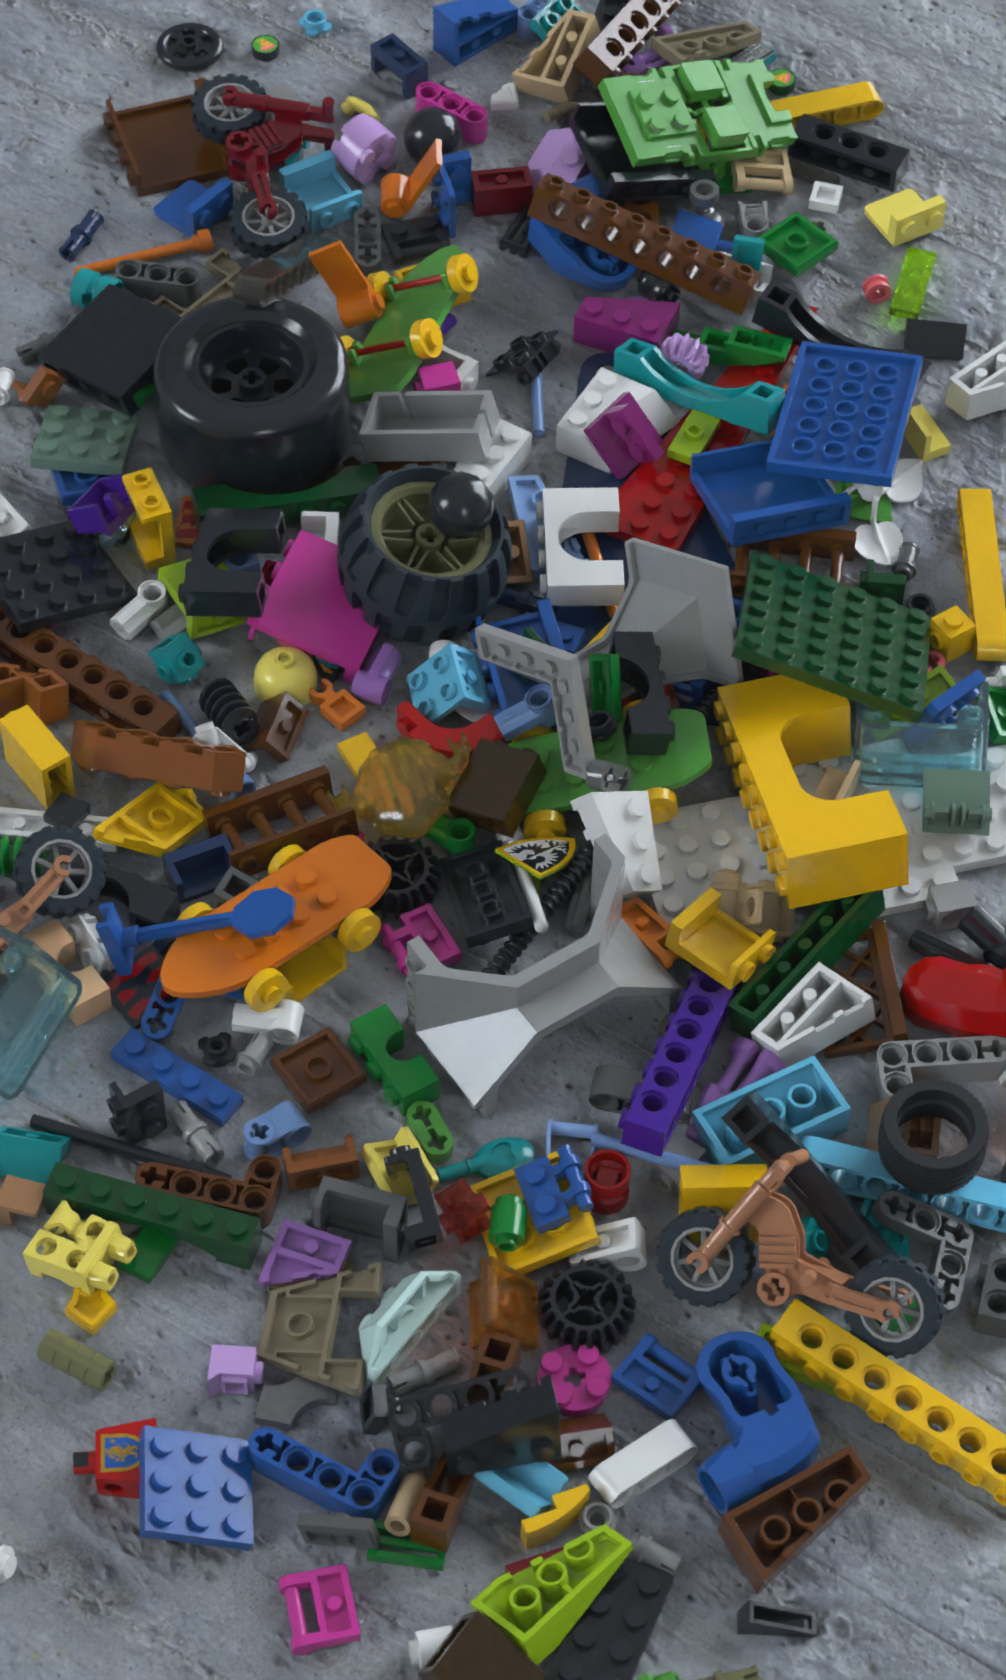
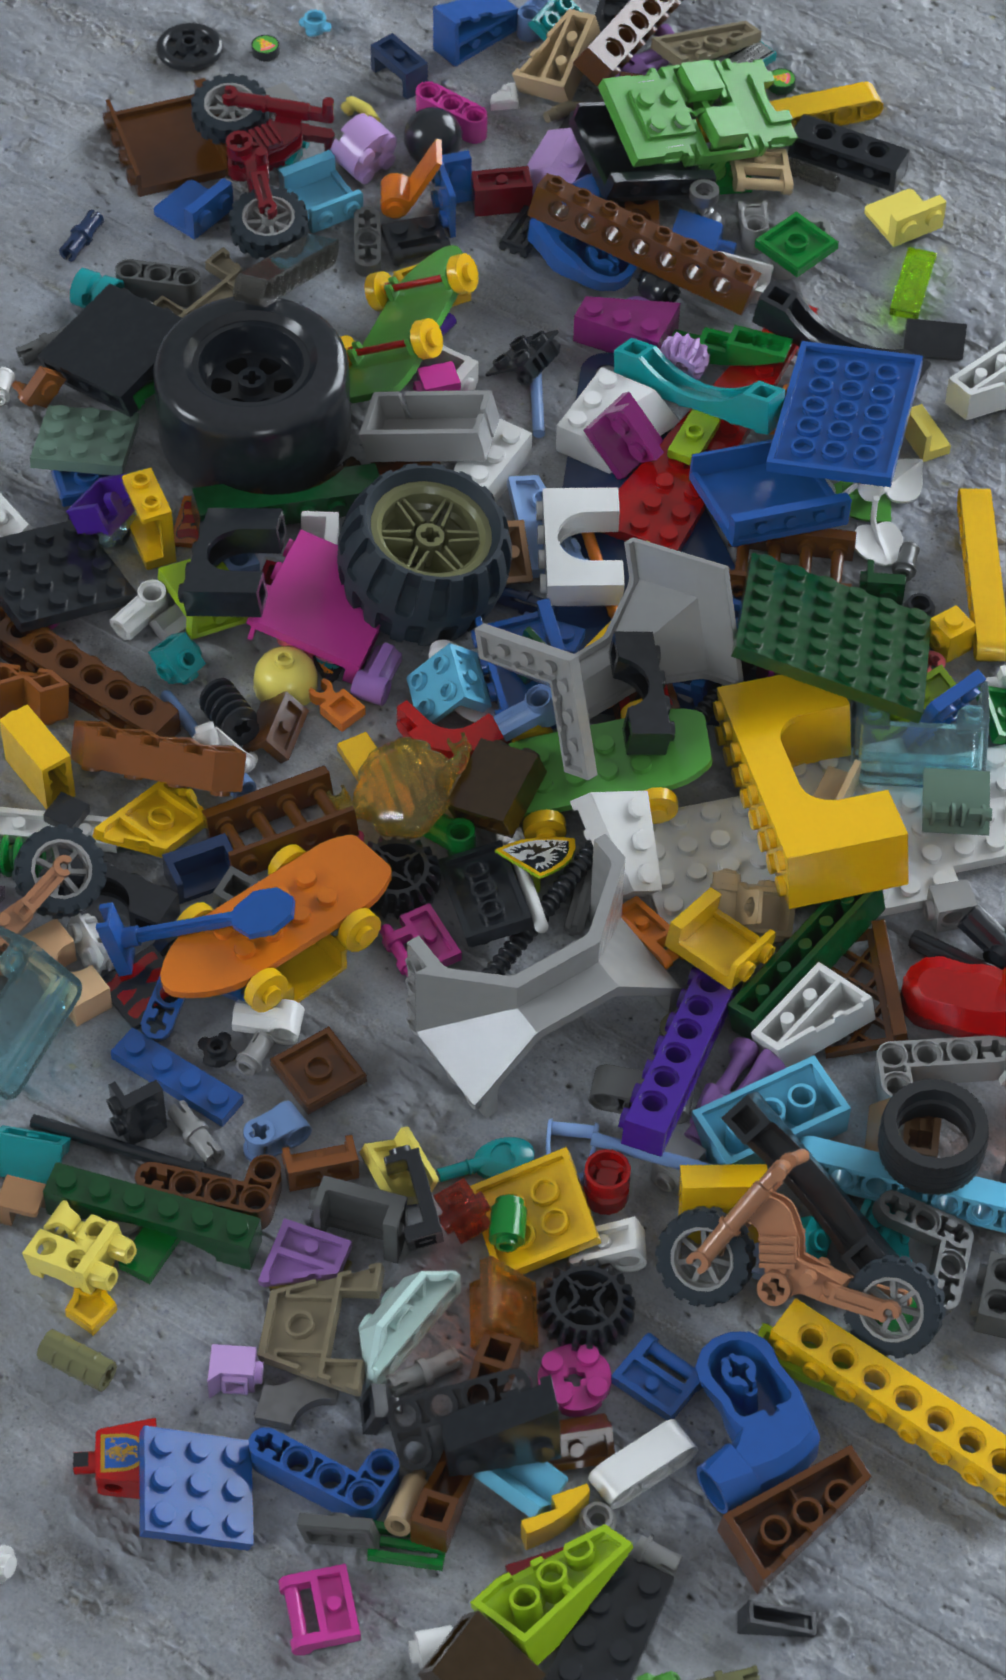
(200, 241): orange piece -> none
(354, 295): orange door -> none
(403, 1082): green arch -> none
(436, 1129): bright green beam -> none
(460, 505): black piece -> none
(543, 1193): blue plate -> none
(602, 725): black plate -> none
(606, 683): green tile -> none
(608, 776): dark grey beam -> none
(748, 251): teal bracket -> none
(825, 197): white plate -> none
(876, 288): coral bush -> none

